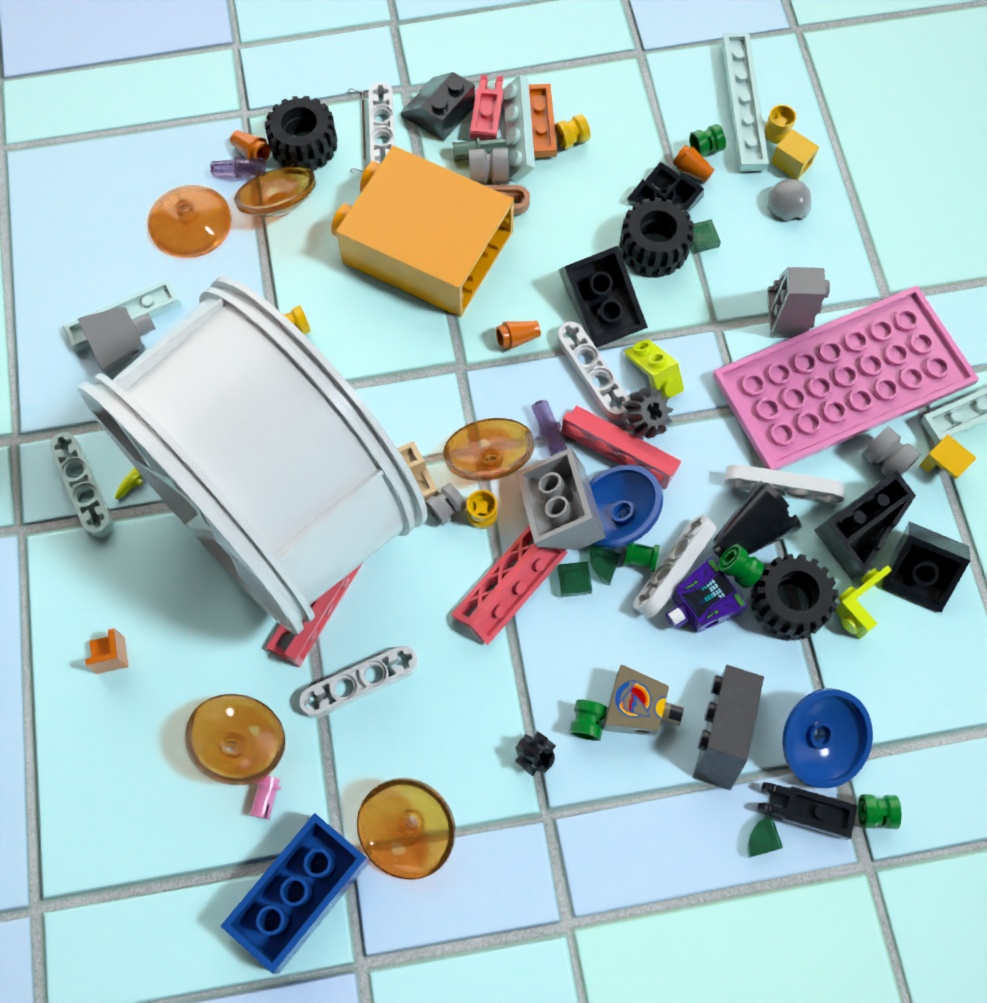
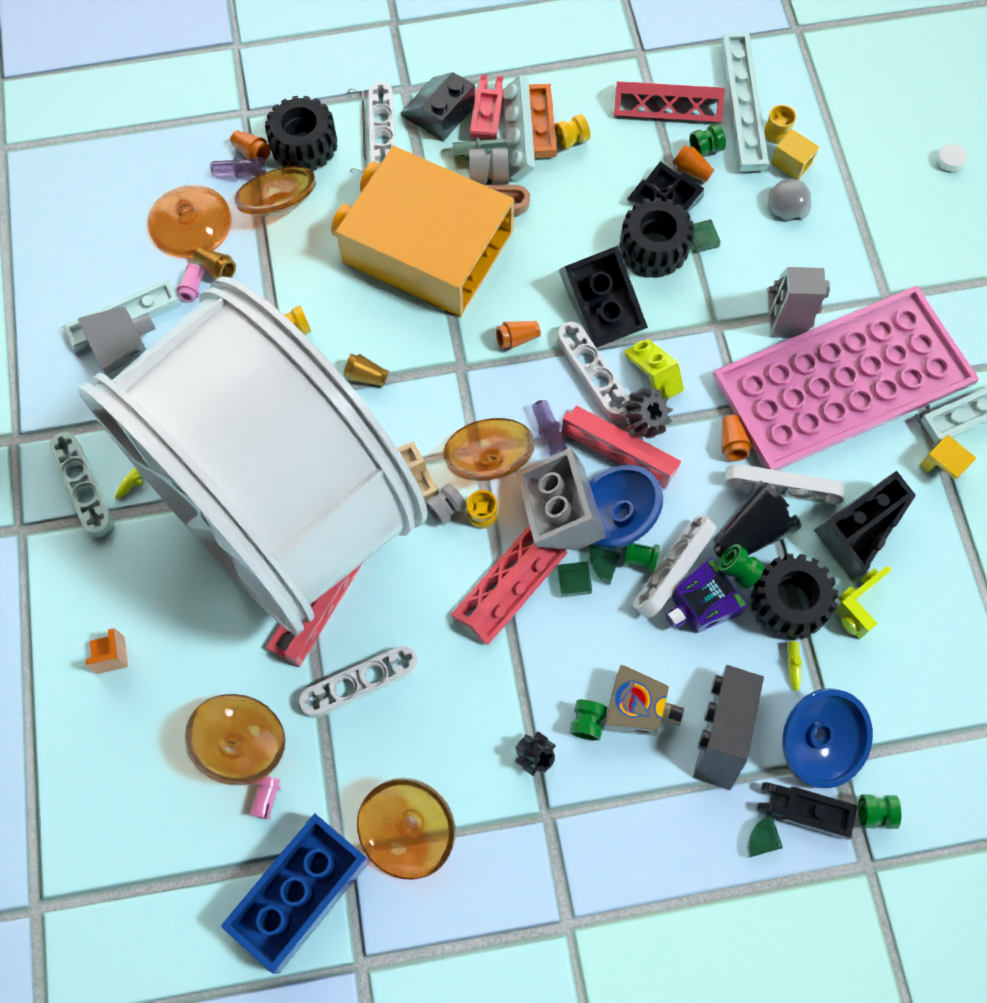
(188, 289): none -> bright pink pin
(215, 263): none -> pearl gold cone
(364, 370): none -> pearl gold cone
(669, 90): none -> coral fence
(734, 439): none -> orange cone
(794, 664): none -> neon yellow helmet
(890, 453): light grey wheel -> none
(926, 566): black slope -> none
(952, 157): none -> white tile

